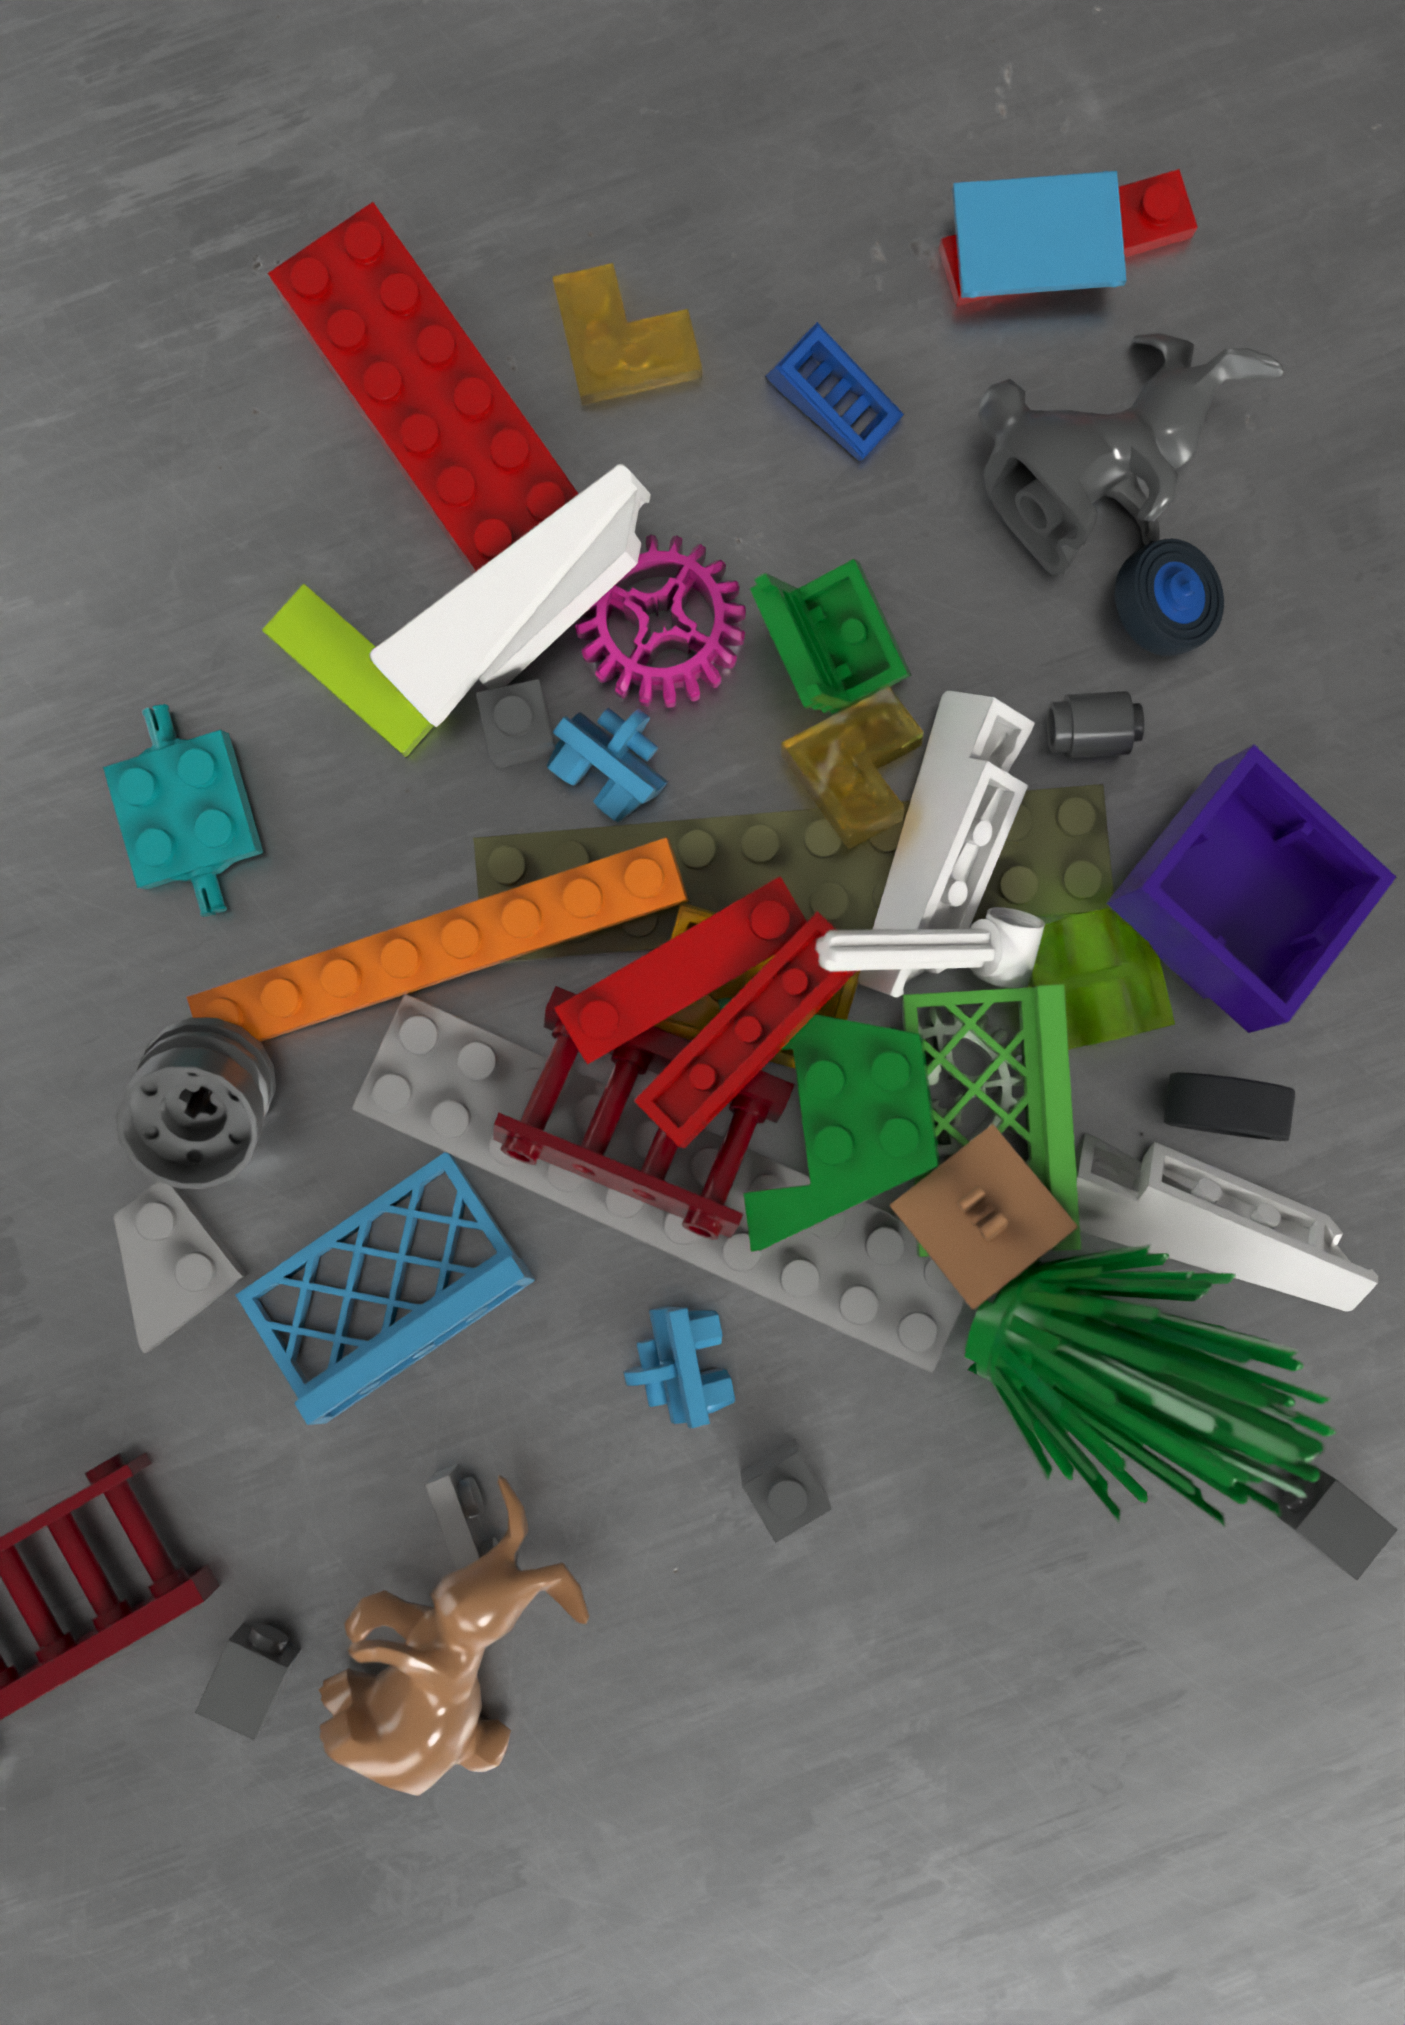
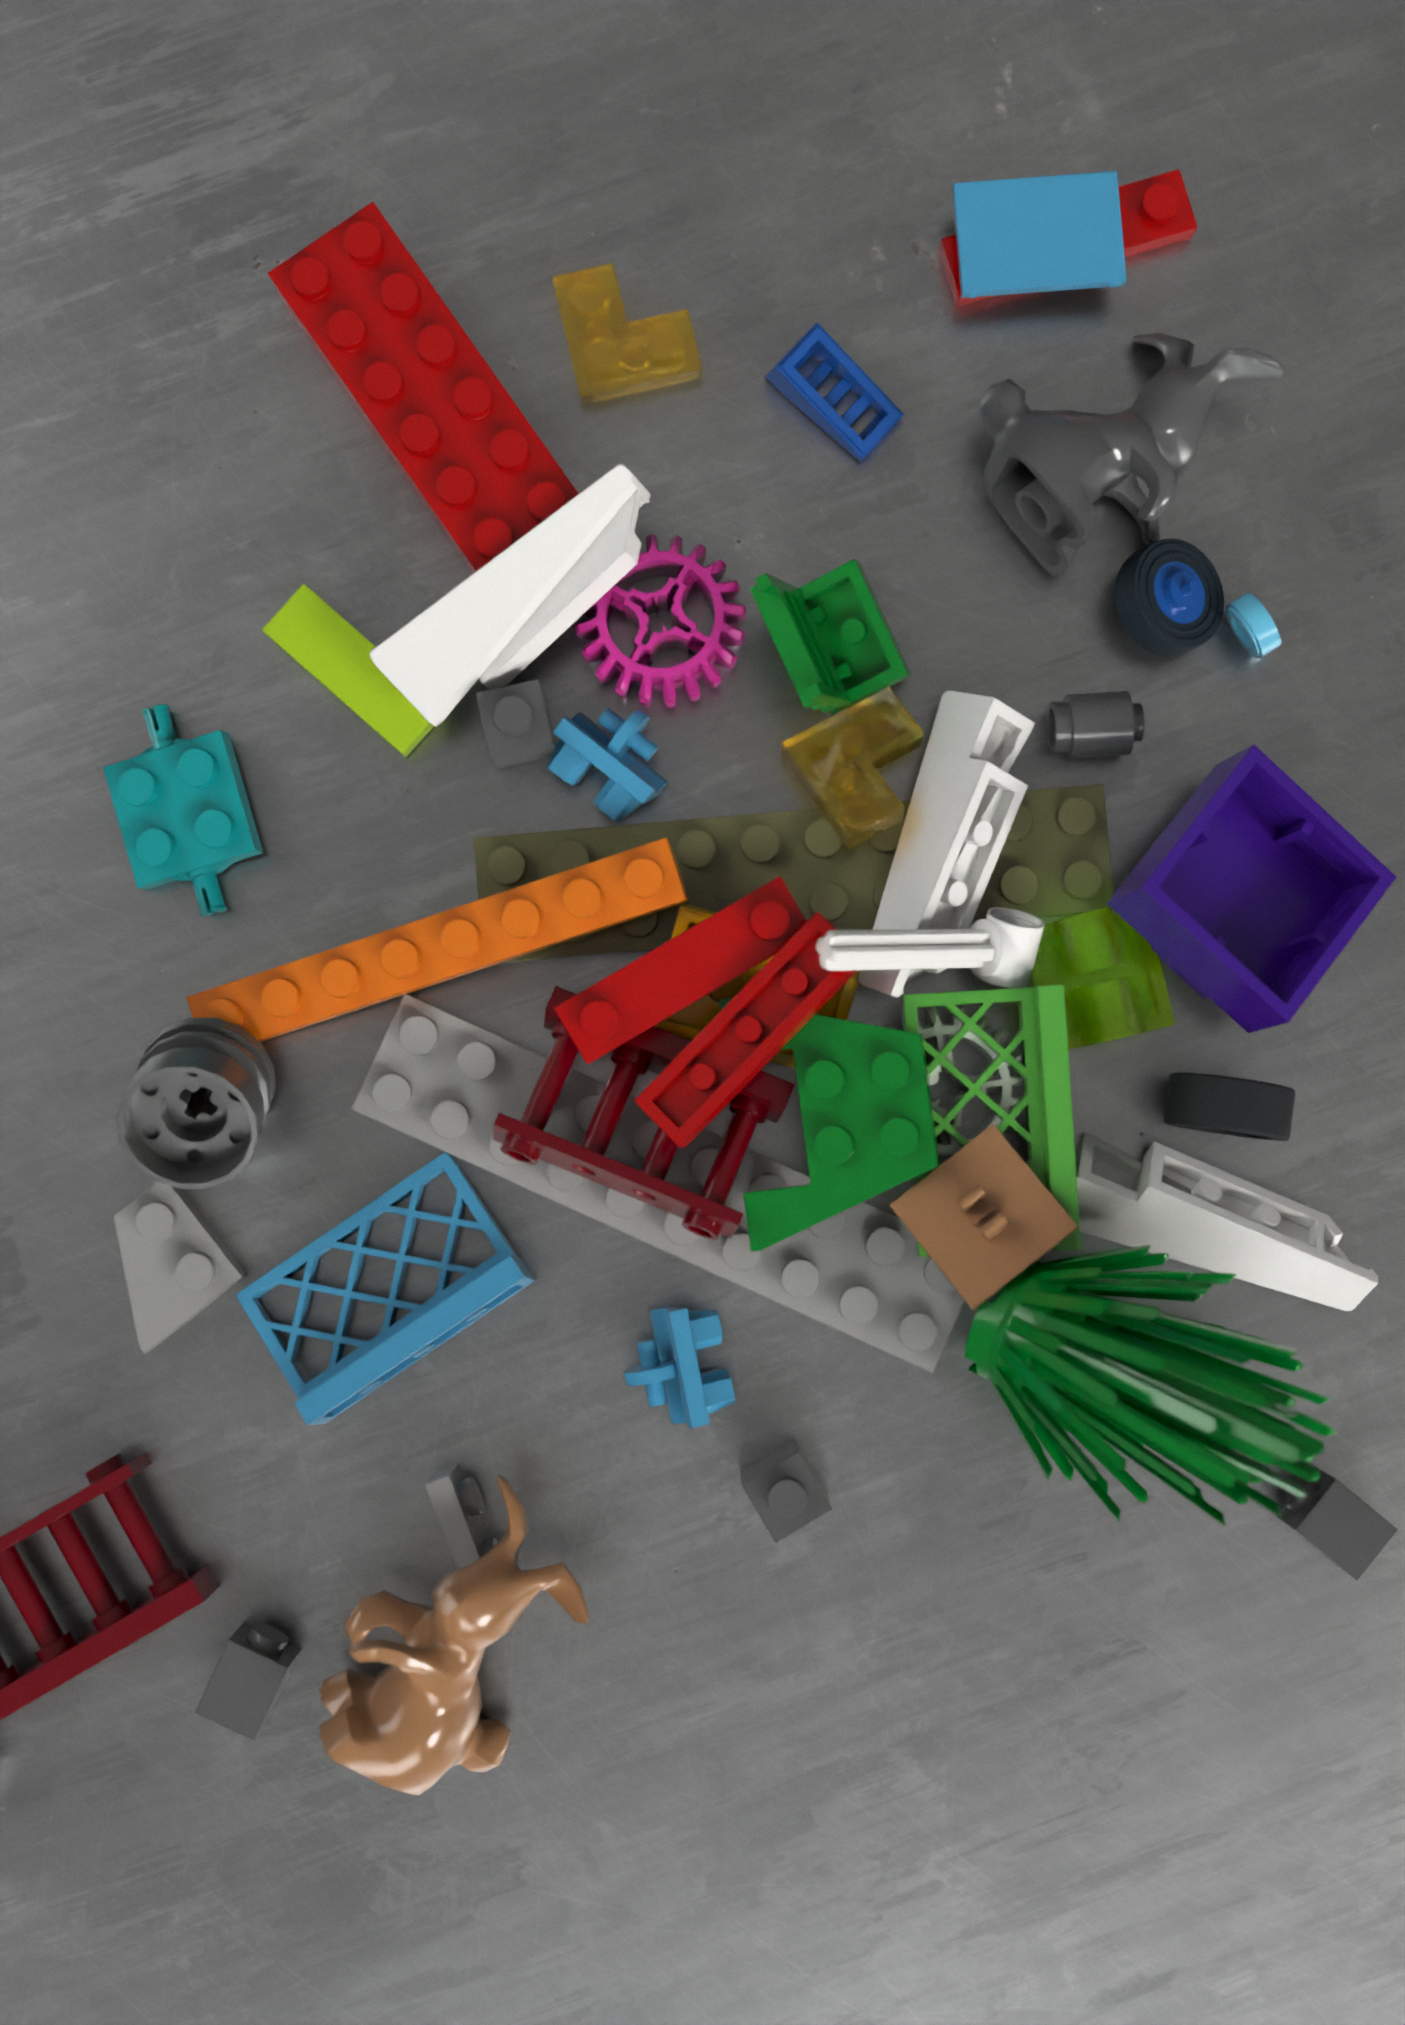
(1252, 625): none -> medium azure tile

